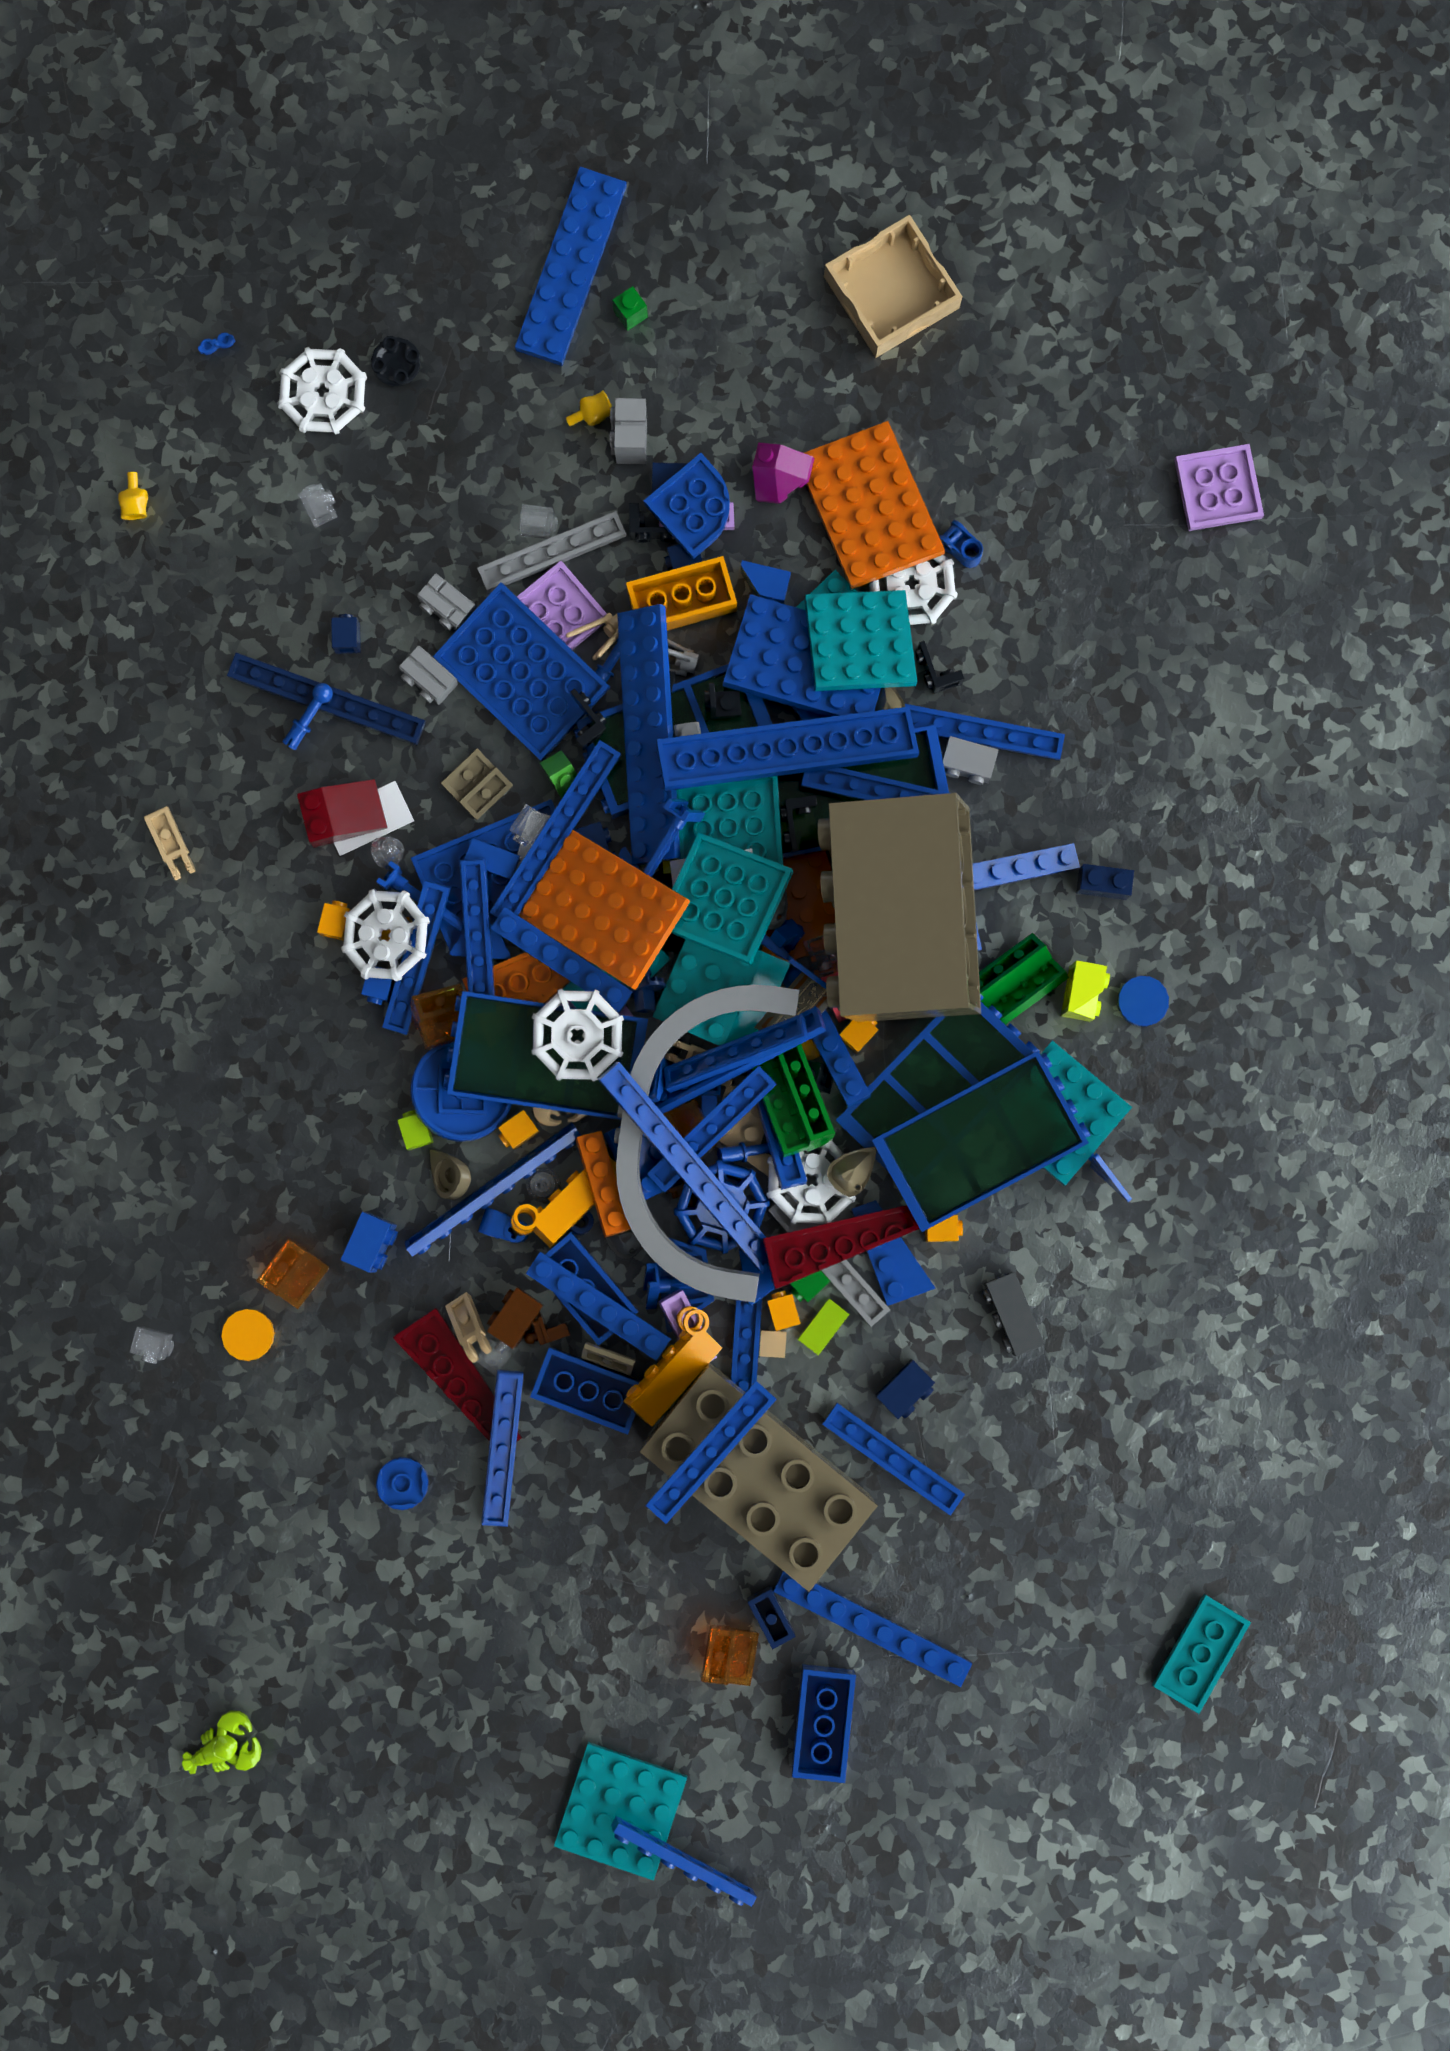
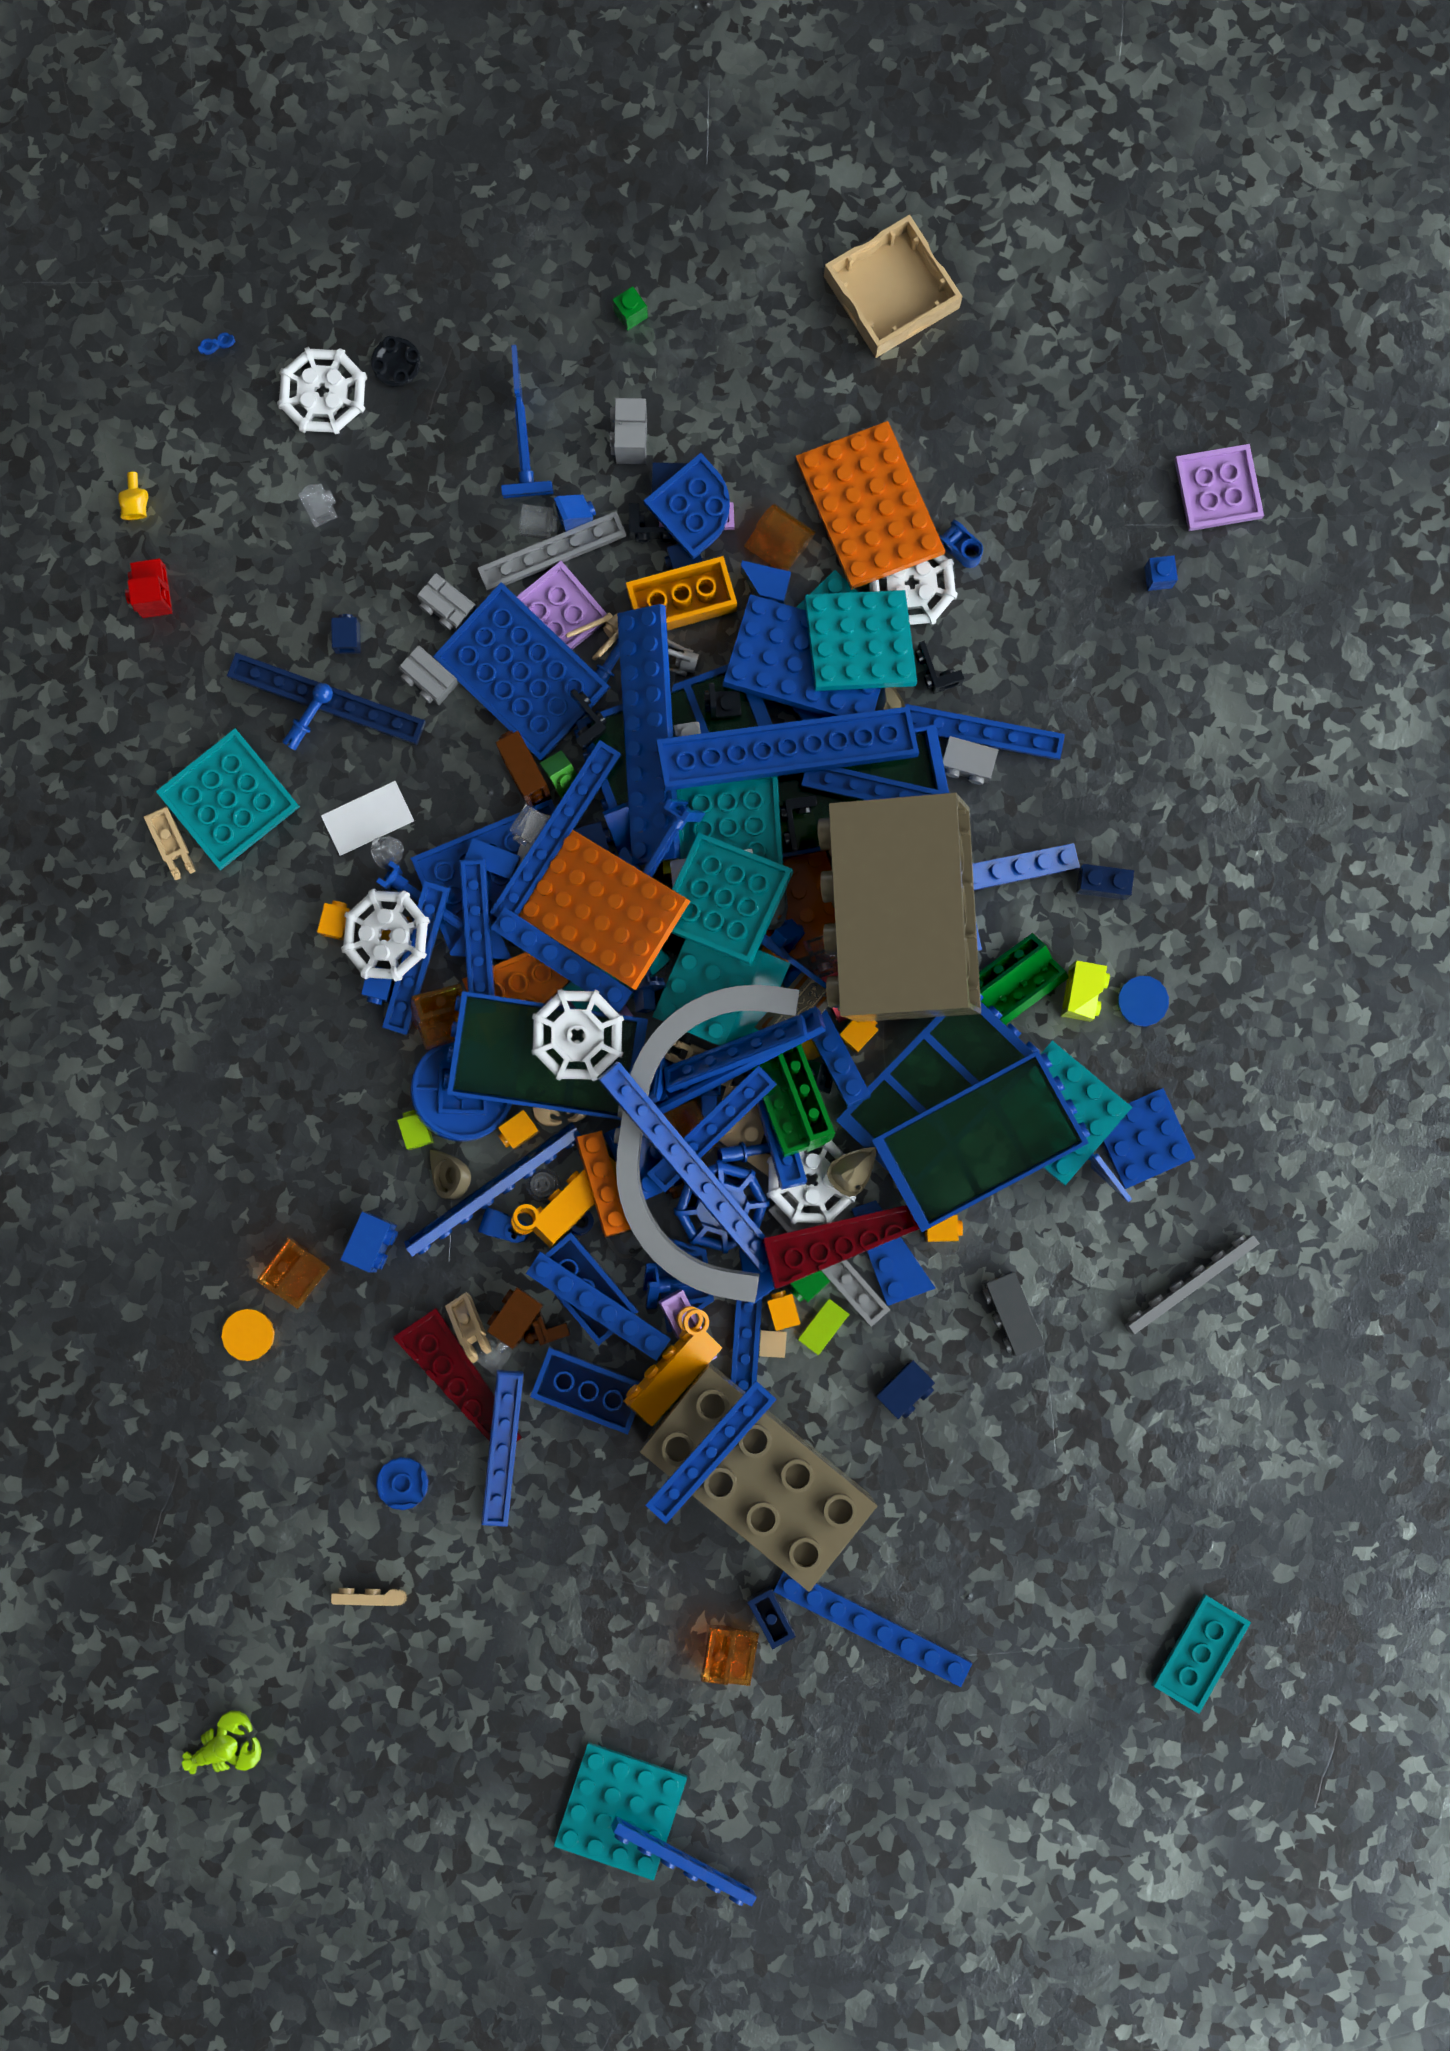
(149, 588): none -> red brick
(151, 1344): clear brick -> none
(227, 799): none -> teal plate
(341, 812): dark red slope -> none
(371, 1597): none -> tan hinge
(476, 784): dark tan slope -> none
(523, 768): none -> reddish brown window
(526, 485): none -> blue piece
(570, 266): blue plate -> none
(573, 511): none -> blue slope
(592, 410): yellow piece -> none
(608, 1358): dark tan slope -> none
(619, 826): none -> blue tile
(779, 471): magenta slope -> none
(779, 538): none -> clear orange brick
(823, 1723): blue brick -> none
(893, 1459): blue plate -> none
(1147, 1140): none -> blue plate
(1160, 573): none -> blue brick
(1199, 1277): none -> light grey plate

